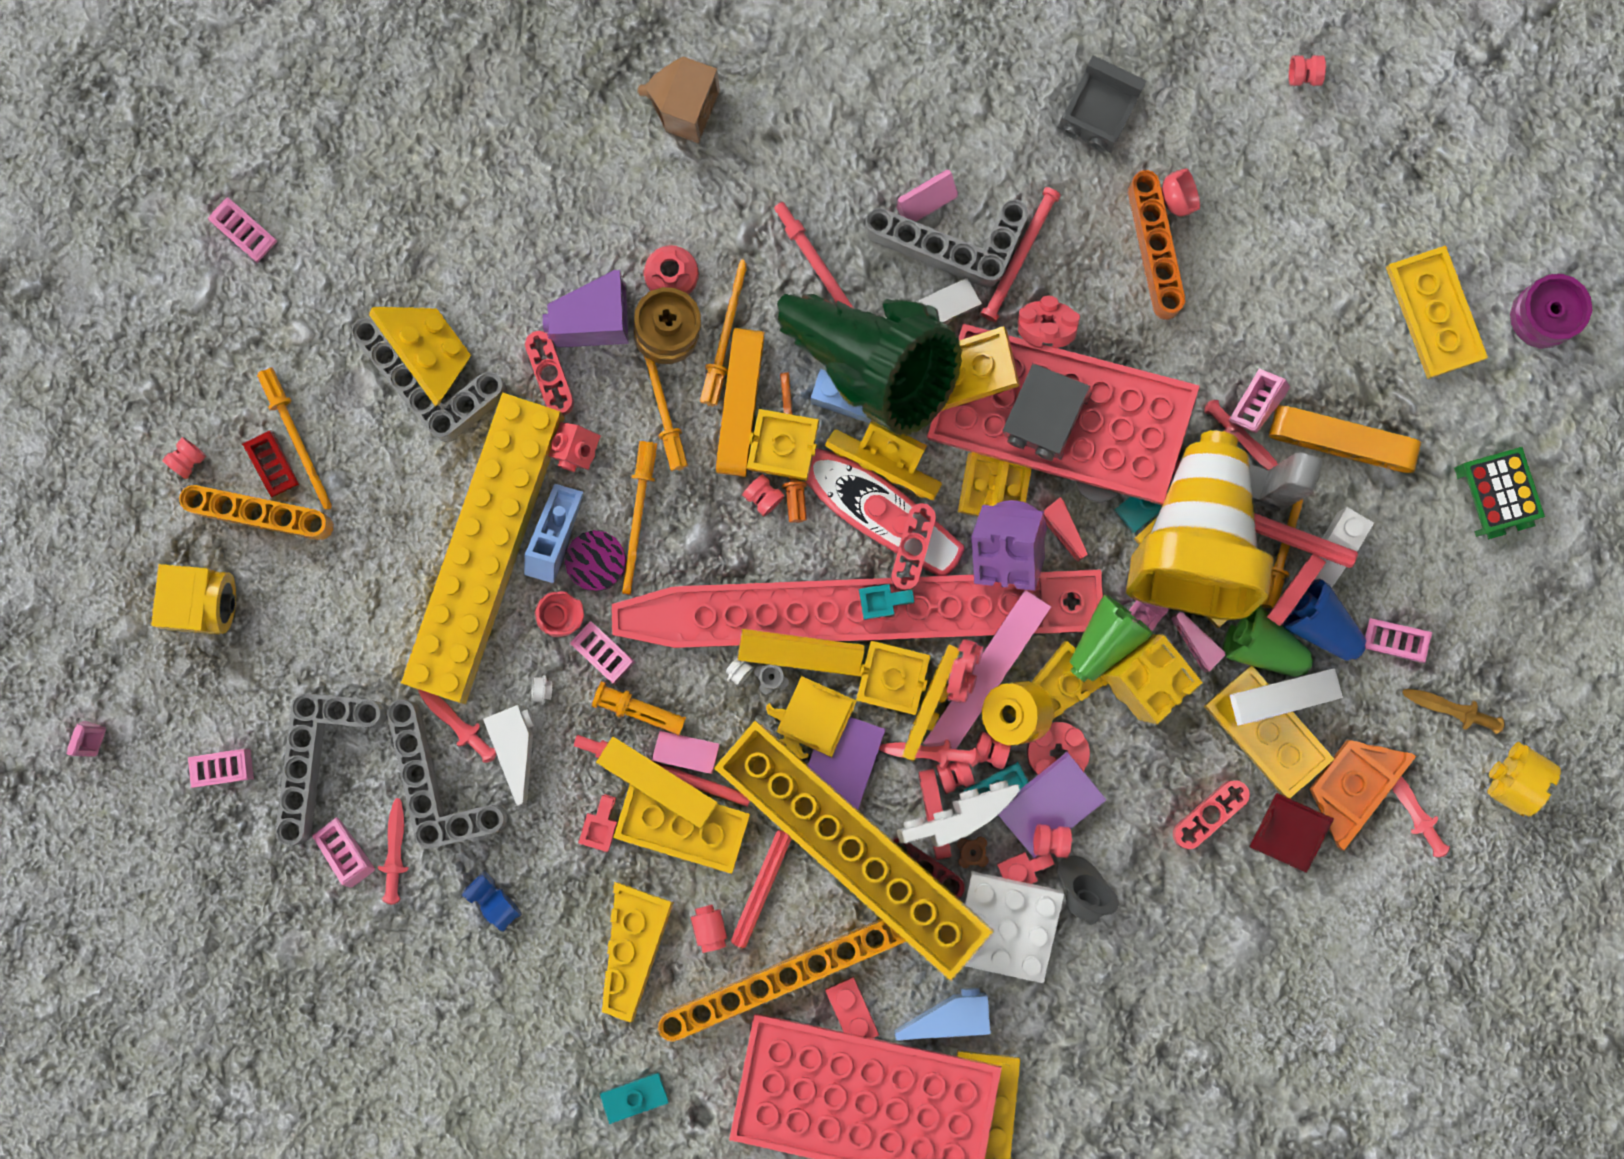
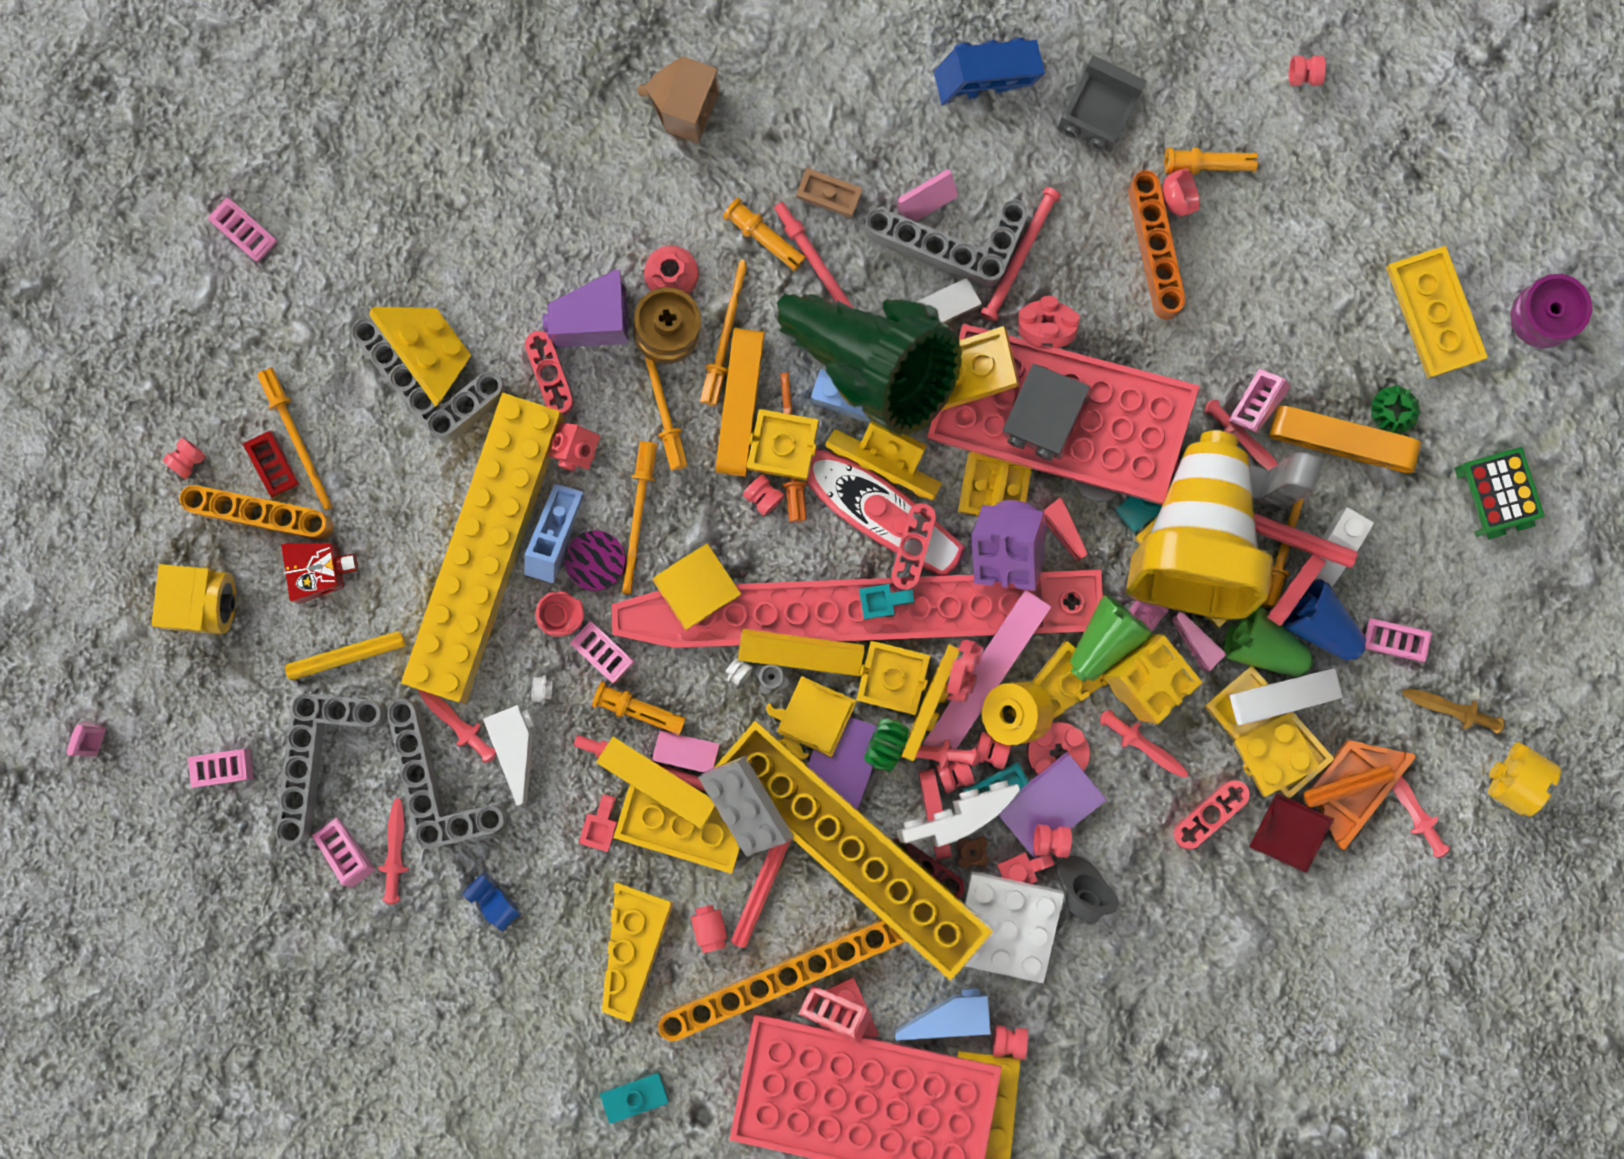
(315, 569): none -> red torso
(345, 655): none -> yellow axle
(696, 586): none -> yellow slope
(745, 806): none -> light grey plate
(753, 225): none -> light orange pin
(829, 193): none -> medium nougat plate
(860, 1022): none -> coral slope
(886, 744): none -> green gear
(987, 67): none -> blue wedge
(1010, 1042): none -> coral wheel
(1133, 737): none -> coral sword
(1196, 161): none -> light orange pin
(1276, 755): none -> yellow plate
(1349, 786): none -> orange axle
(1385, 418): none -> green gear

